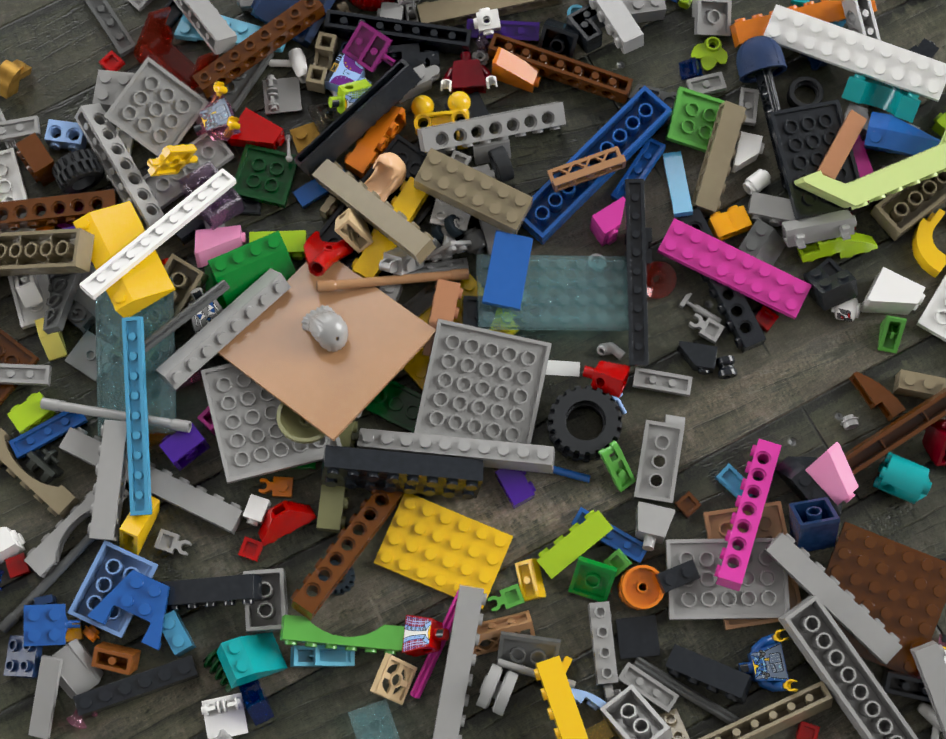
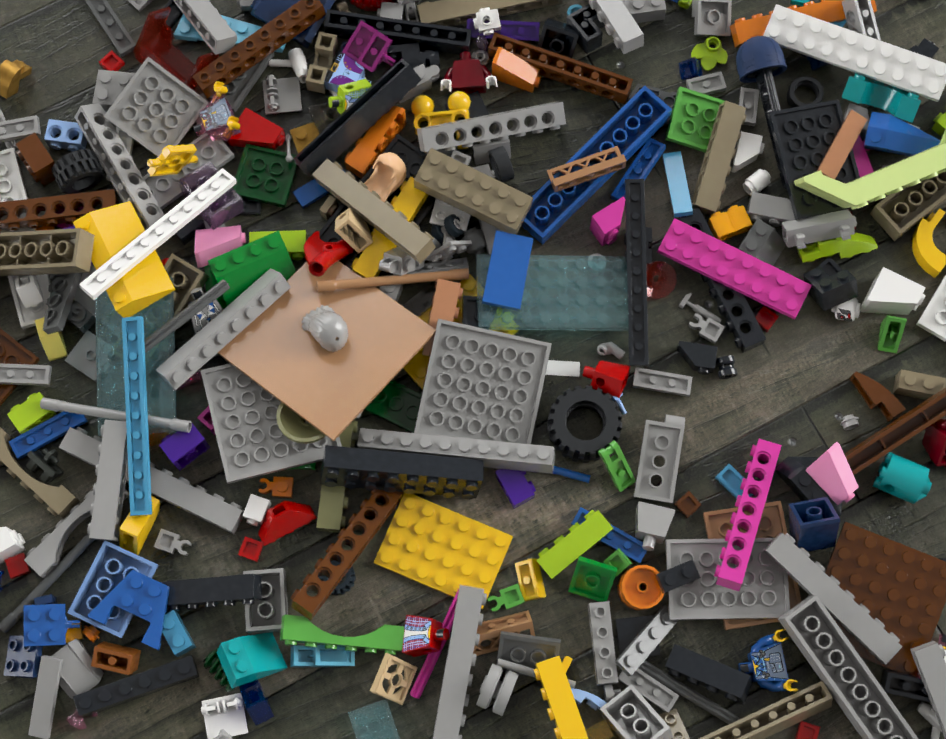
(645, 641): none -> plate

